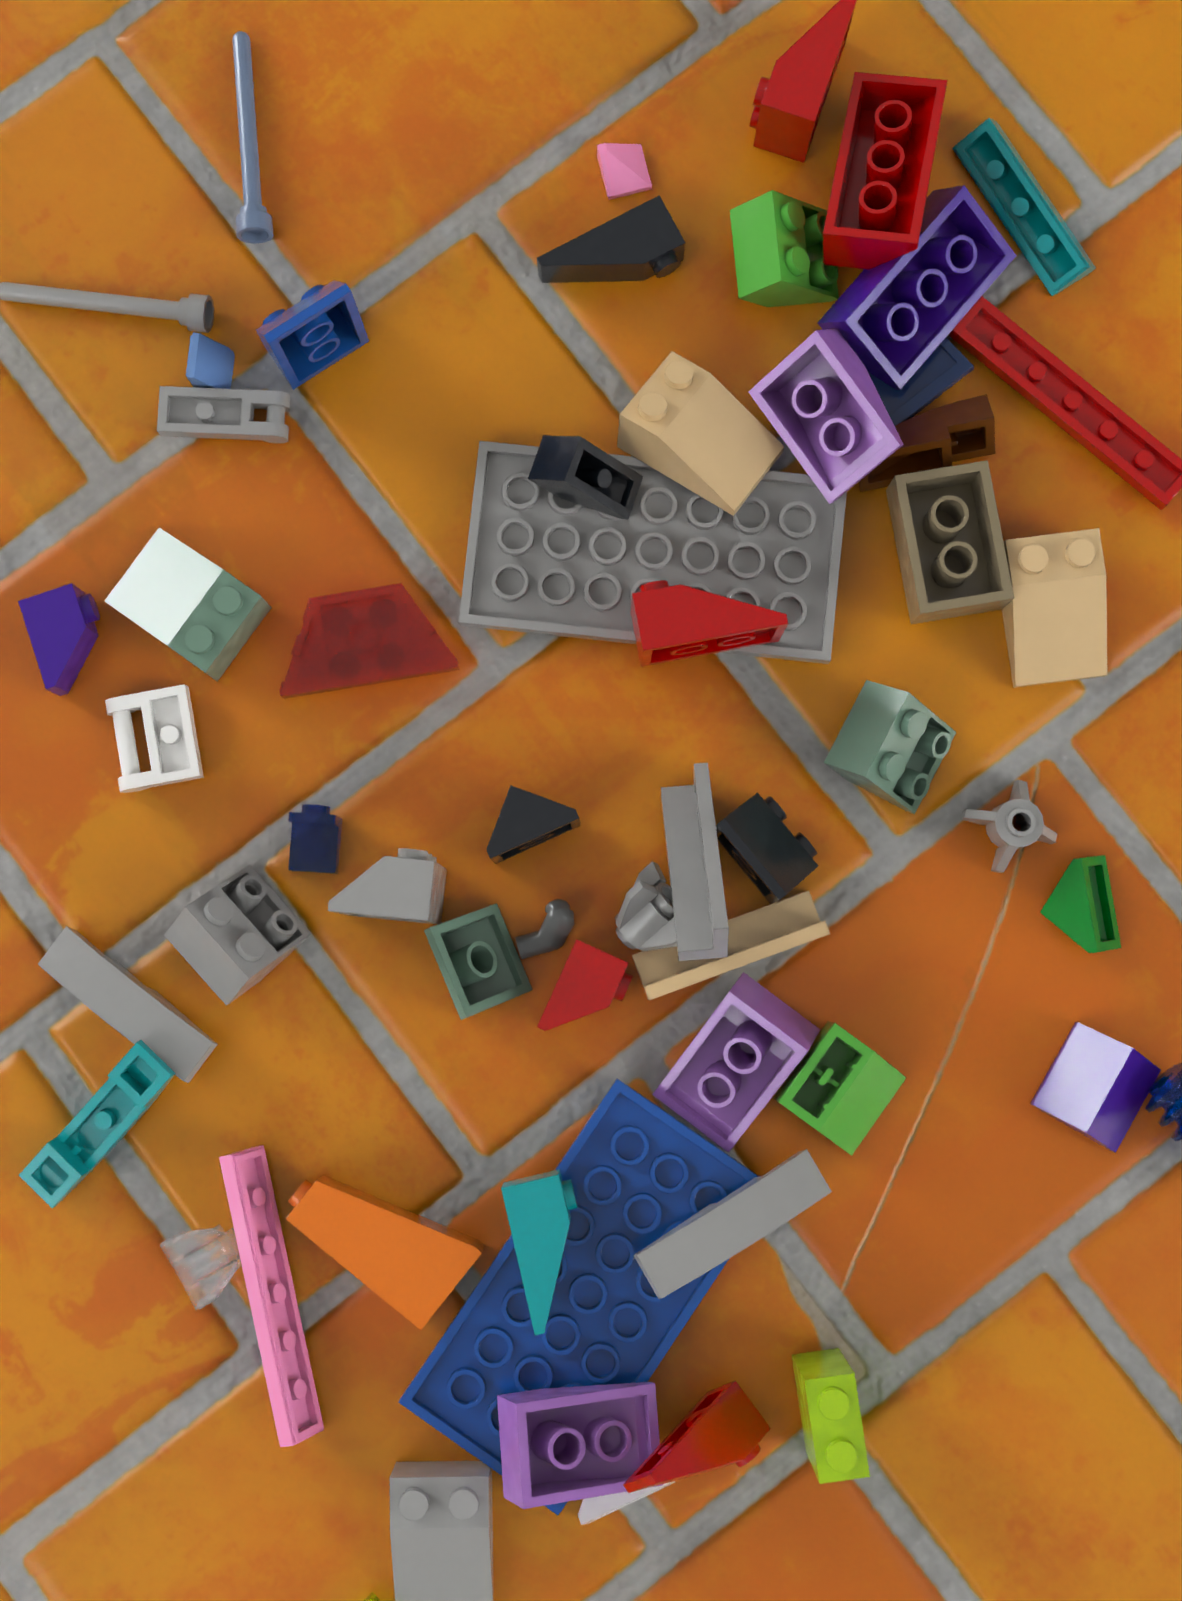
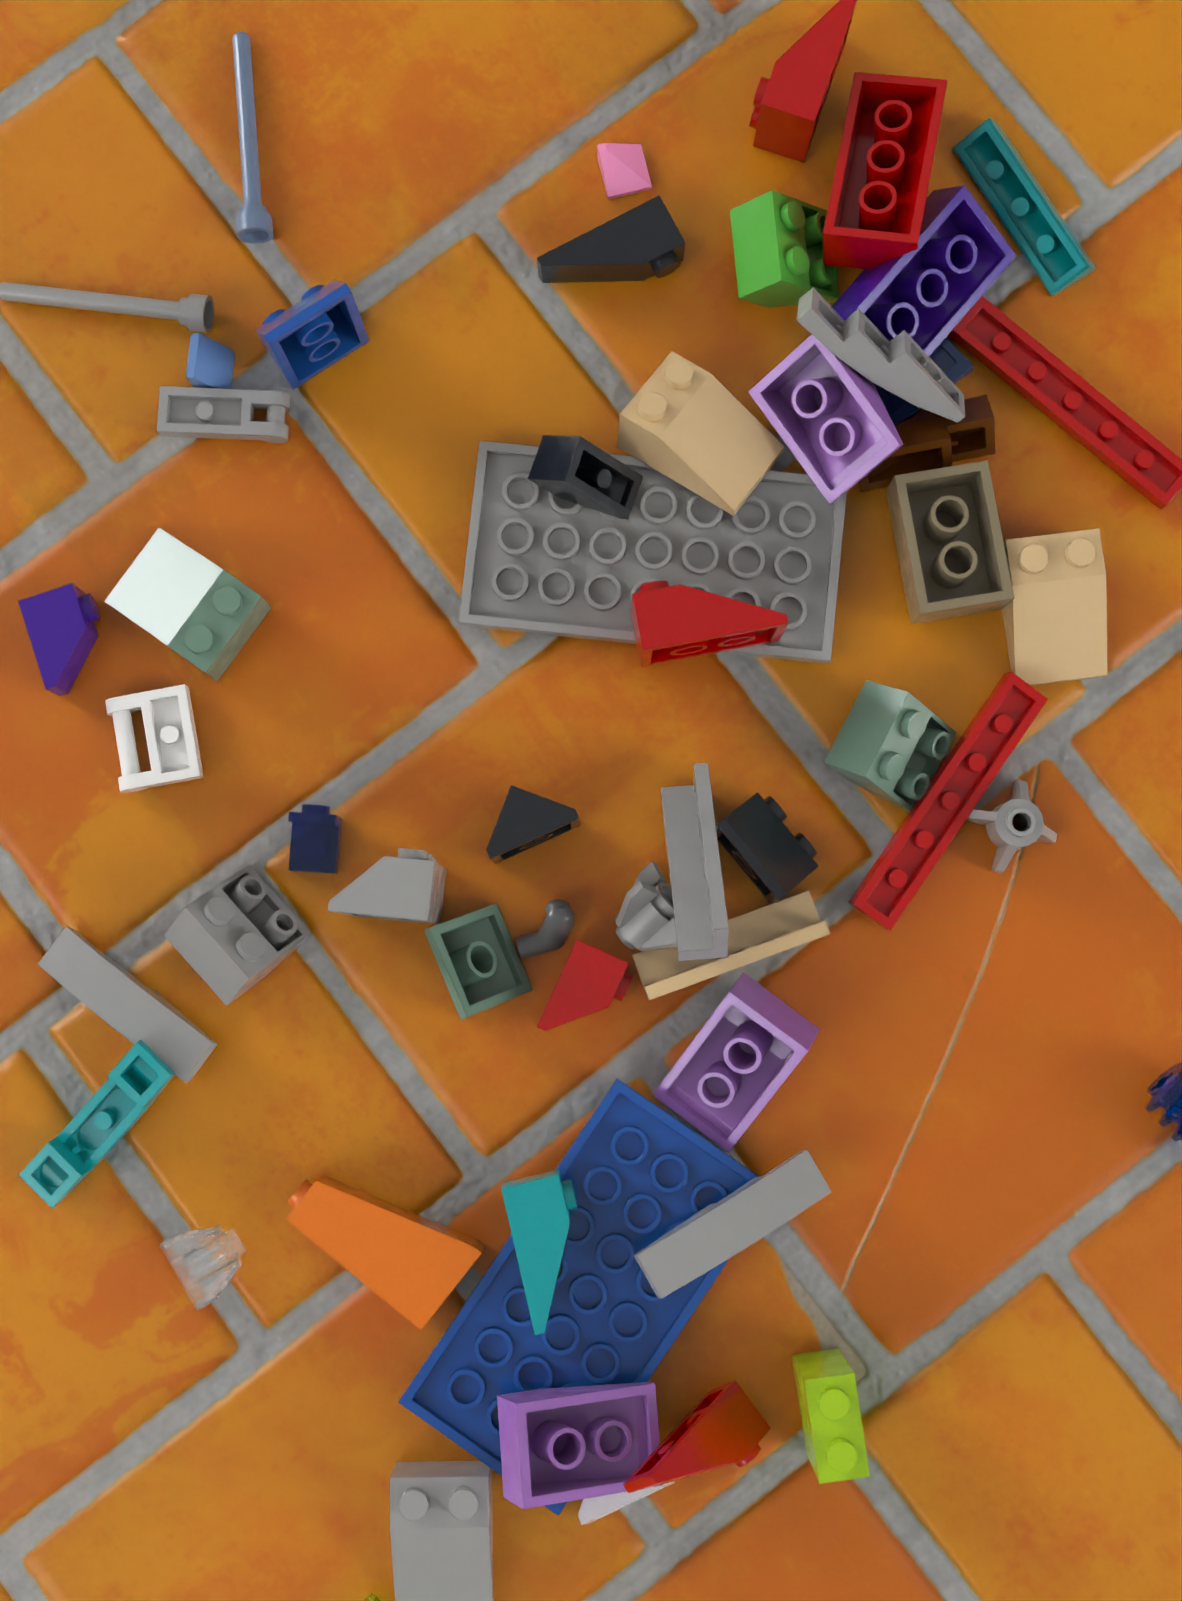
(271, 1295): bright pink tile -> none
(363, 641): clear red wing -> none
(840, 1087): bright green slope -> none
(893, 365): none -> light grey slope
(948, 800): none -> red plate
(1085, 905): green slope -> none
(1096, 1086): slope -> none

